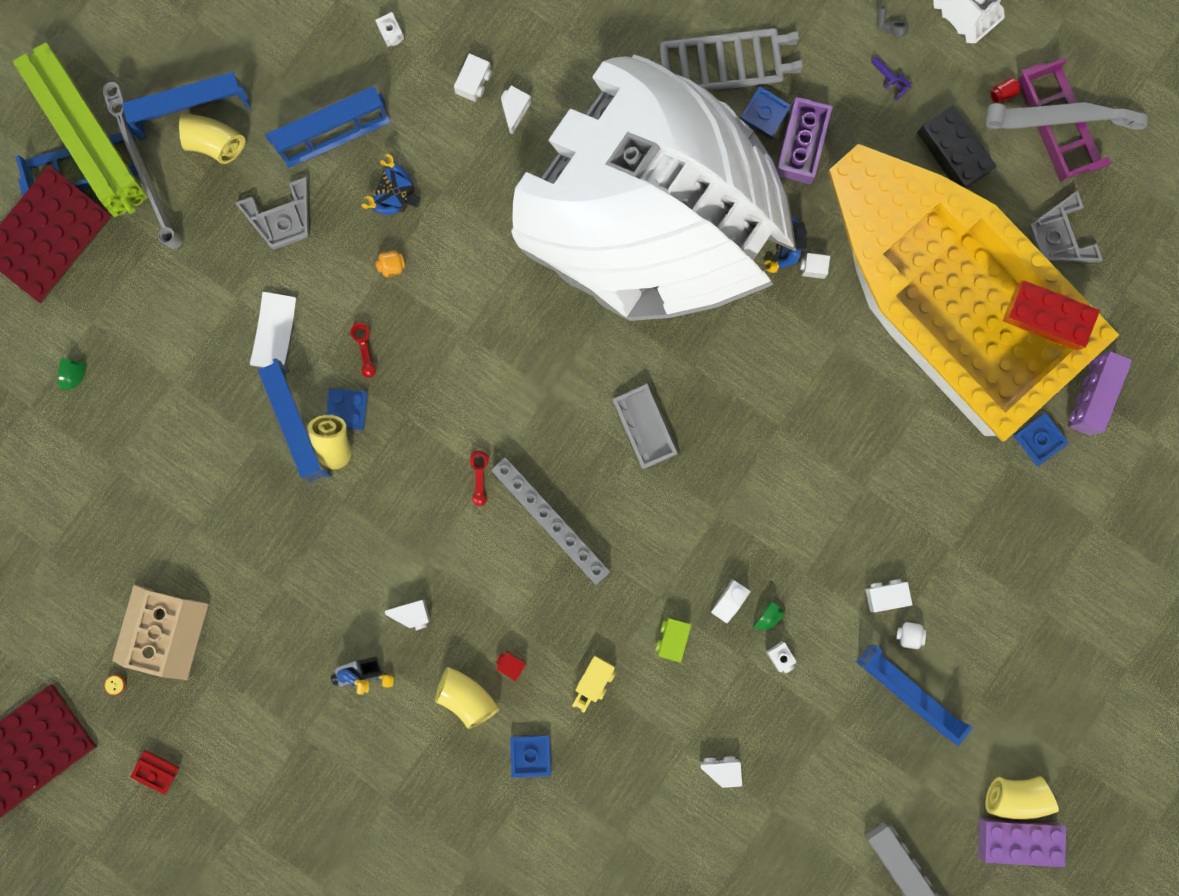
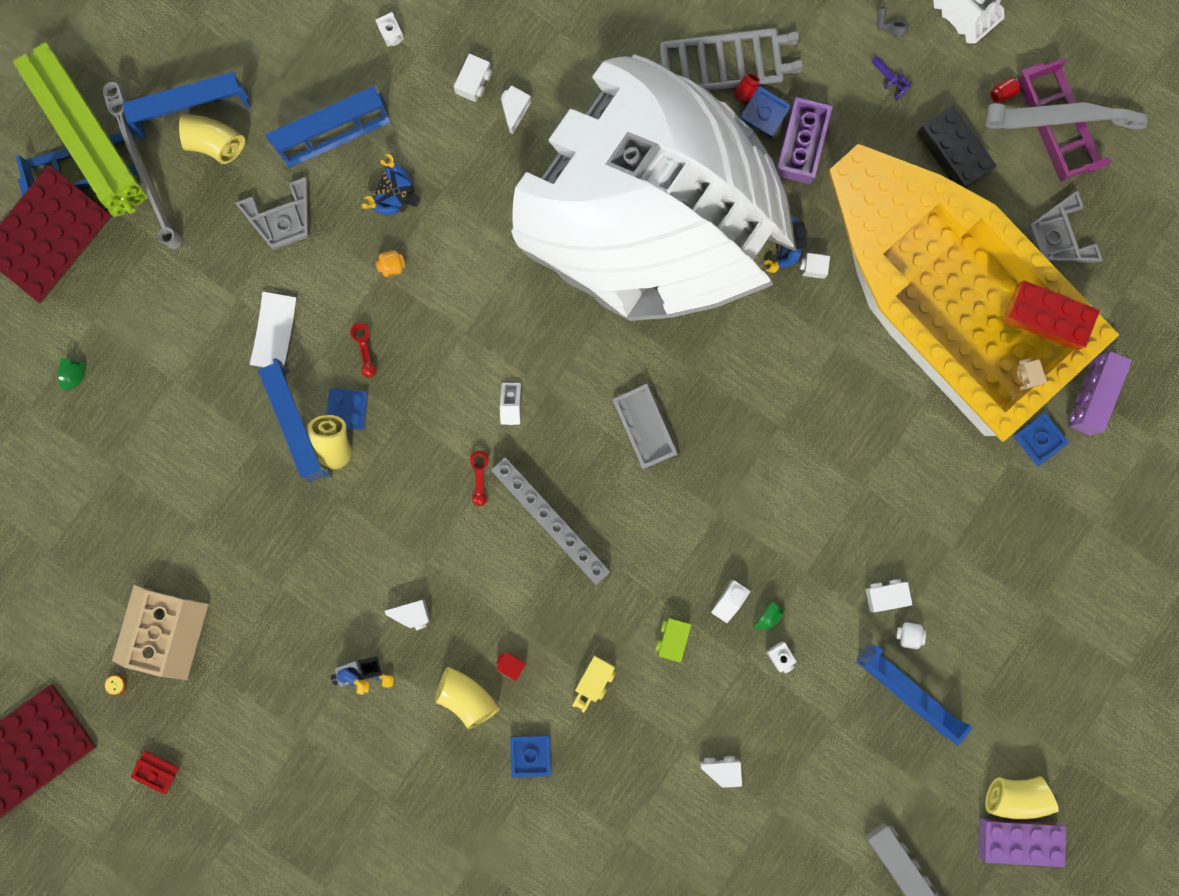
(510, 403): none -> white slope
(747, 88): none -> red brick
(1031, 373): none -> tan brick

